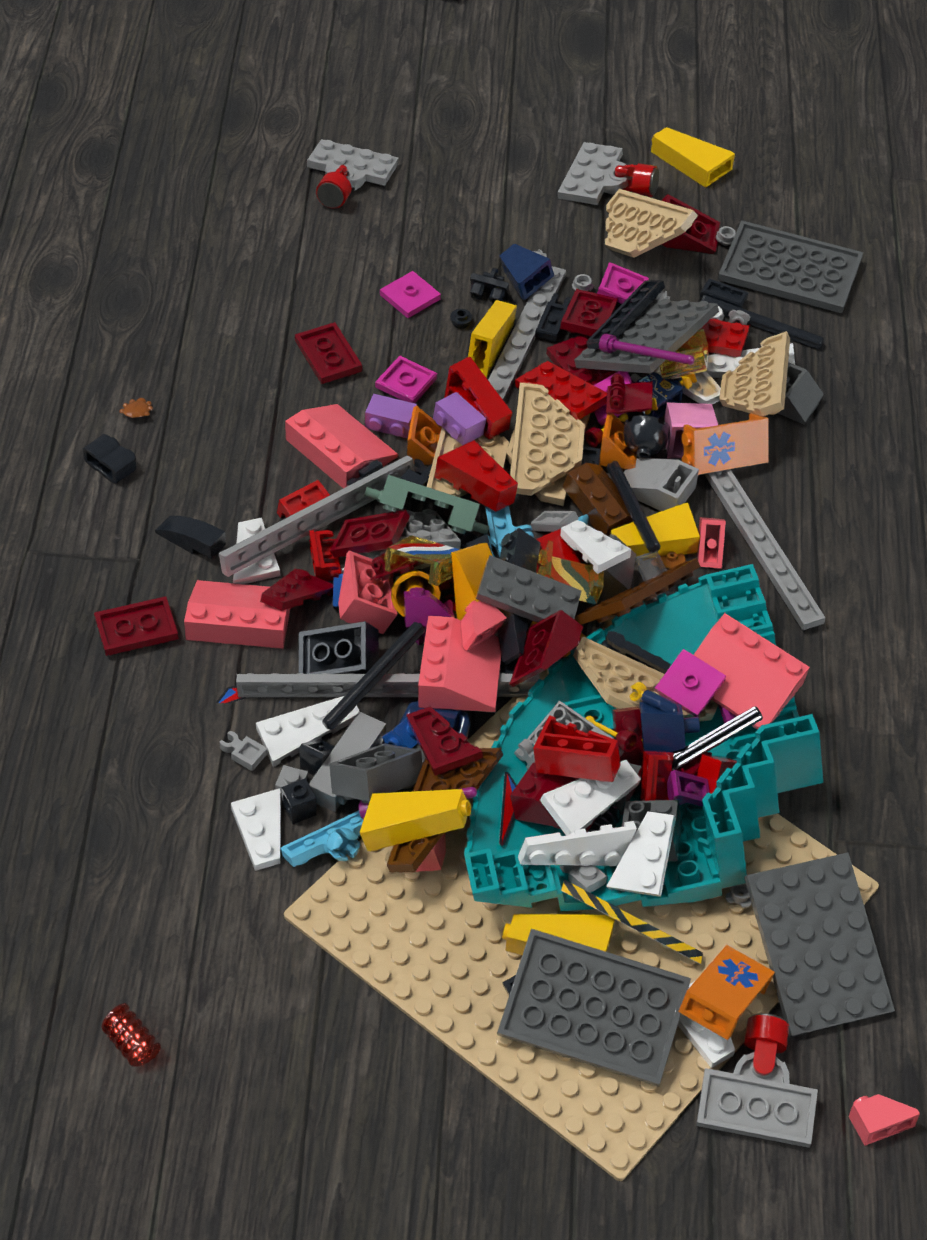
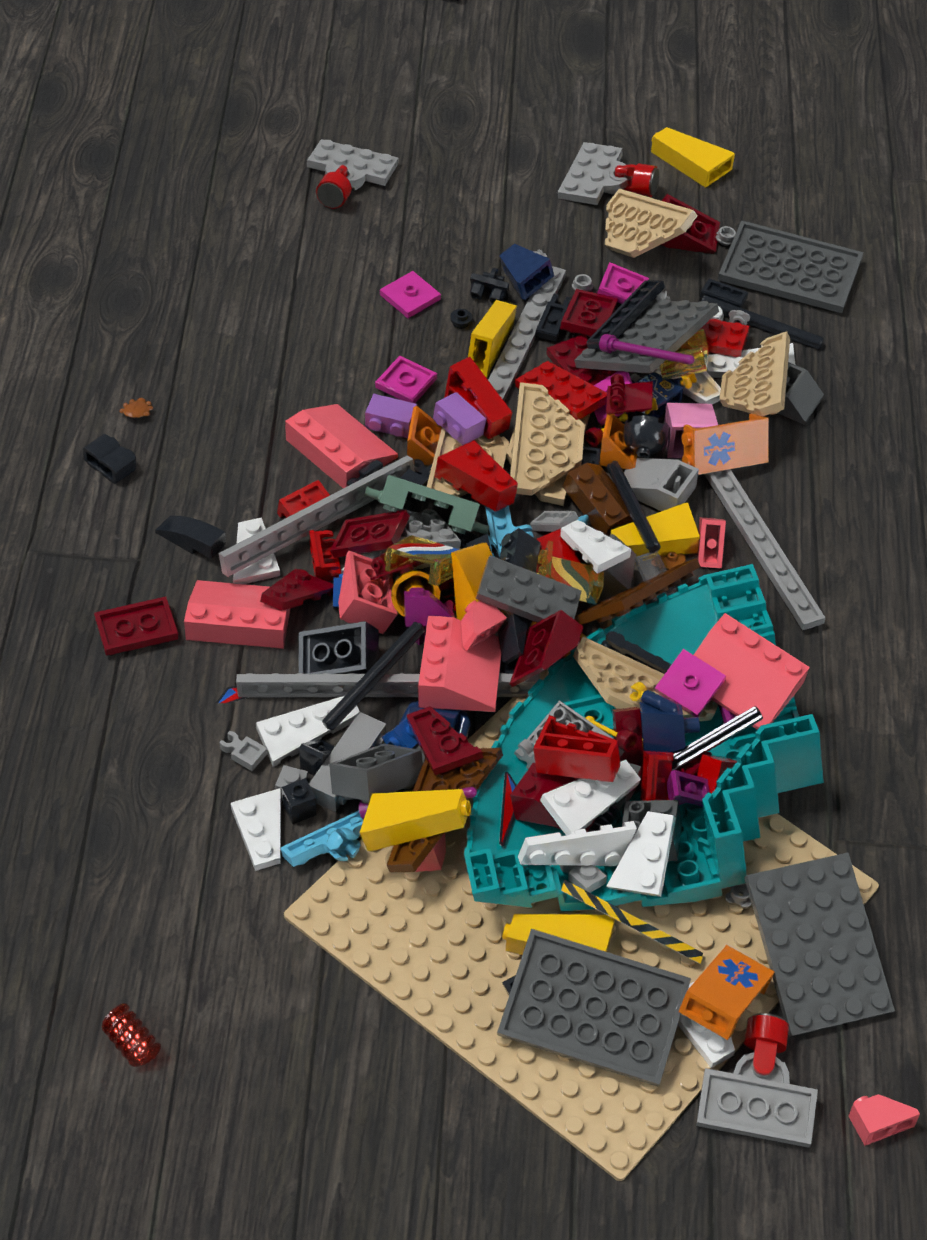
(328, 353): dark red plate -> none

